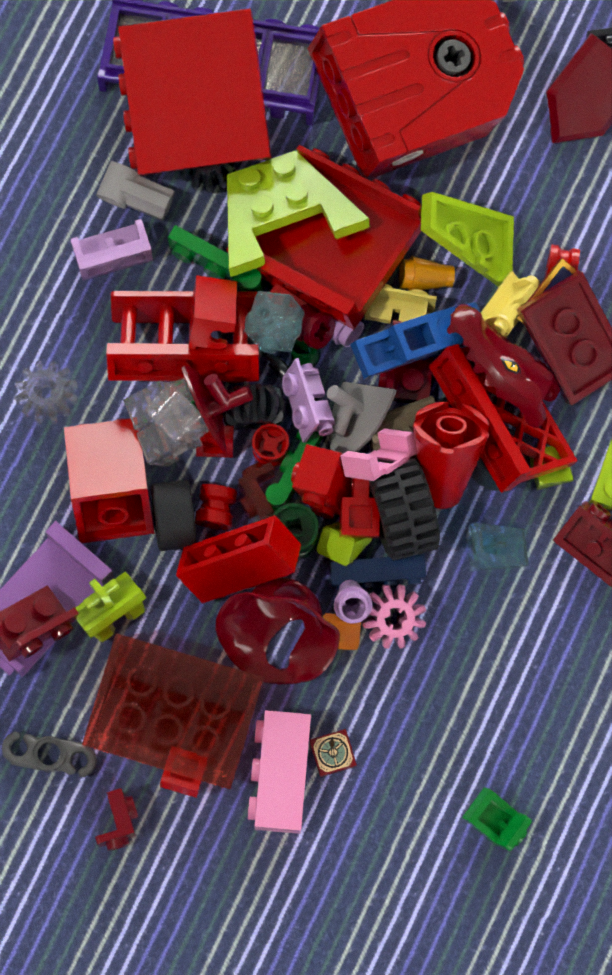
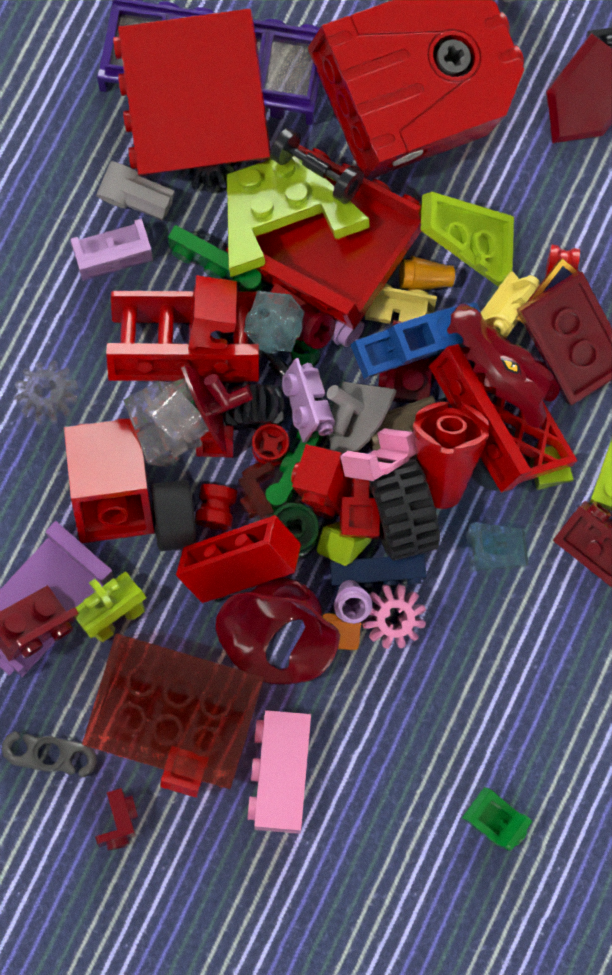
(287, 146): none -> black wheel
(332, 753): tile -> none

